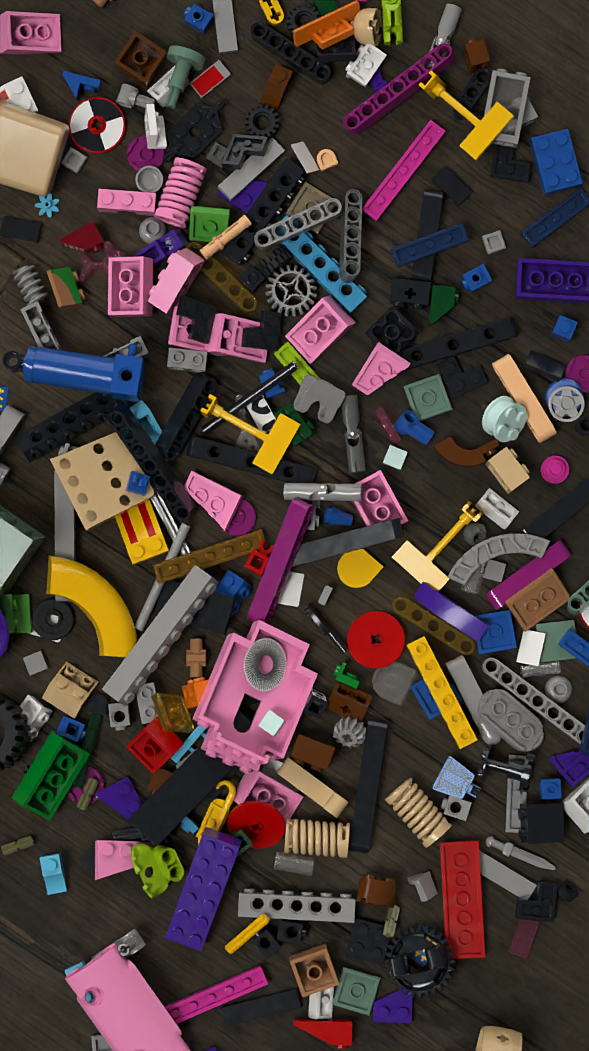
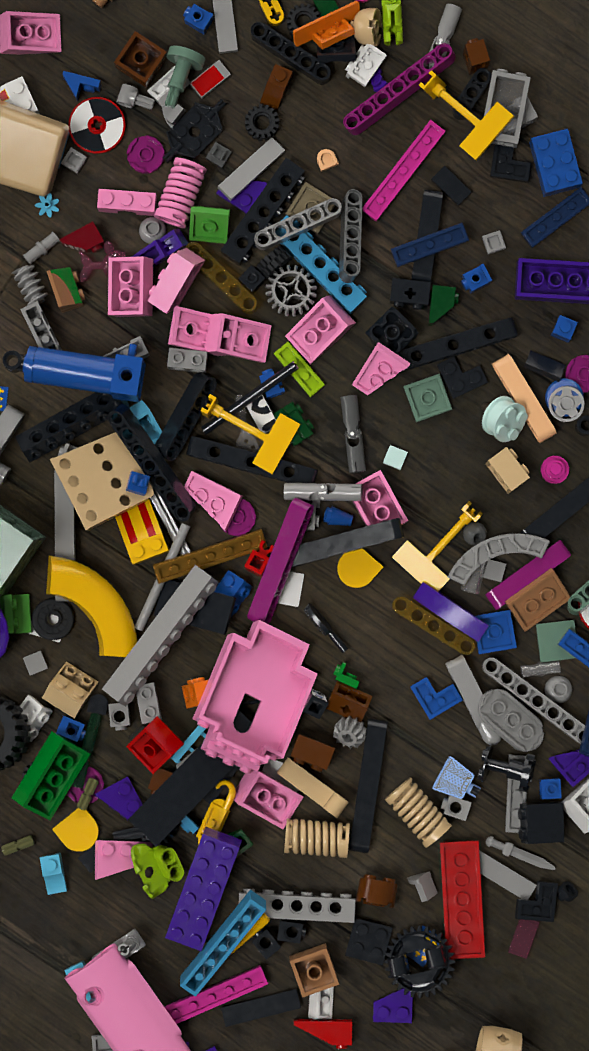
(20, 229): black tile -> none
(41, 248): none -> light grey pin
(78, 830): none -> yellow tile
(149, 179): light grey piece -> none
(154, 128): white bracket -> none
(171, 115): none -> light grey tile
(172, 713): clear yellow plate -> none
(196, 658): medium nougat axle -> none
(201, 316): black plate -> none
(222, 239): light nougat pin -> none
(223, 943): none -> dark azure brick
(241, 146): black plate -> none
(267, 336): black plate -> none
(268, 681): sticker -> none
(269, 820): red piece -> none
(272, 723): light aqua tile -> none
(294, 863): clear pin -> none
(305, 157): white sticker -> none
(319, 390): light grey piece -> none
(324, 596): light grey tile -> none
(356, 991): sand green tile -> none
(375, 624): red piece -> none
(387, 425): clear pink tile -> none
(390, 925): olive piece -> none
(393, 682): clear tile -> none
(409, 424): blue piece -> none
(441, 692): yellow brick -> none
(461, 457): reddish brown arch -> none
(496, 508): white slope -> none
(531, 647): white sticker -> none

